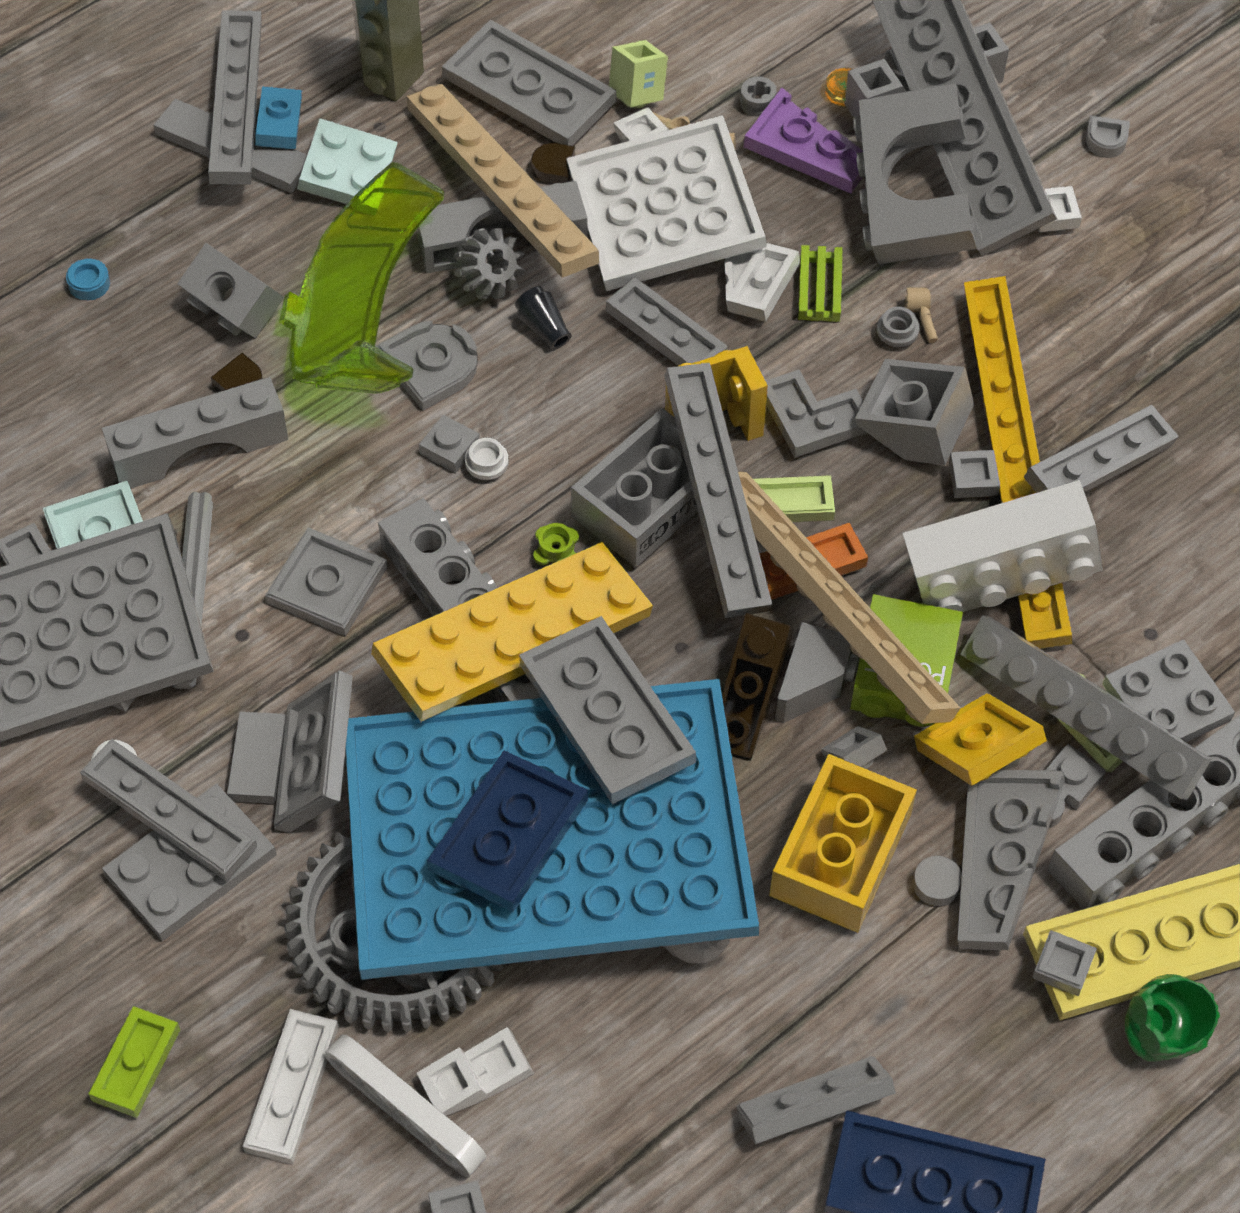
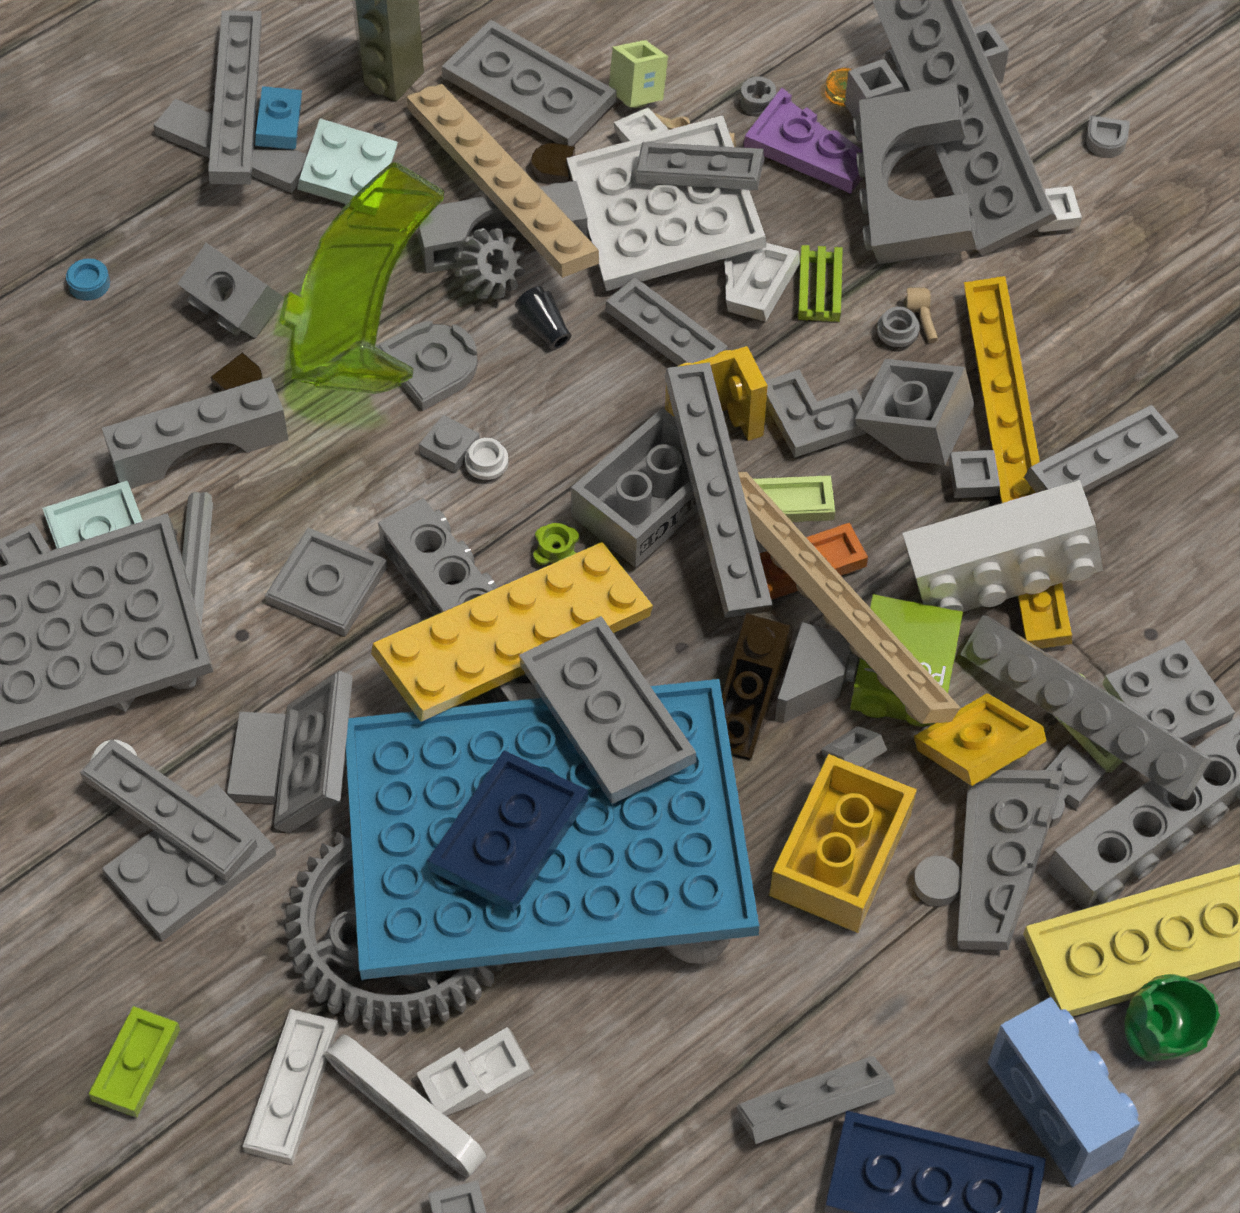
(699, 165): none -> light grey tile
(1063, 1091): none -> light blue brick
(1064, 963): light grey tile -> none

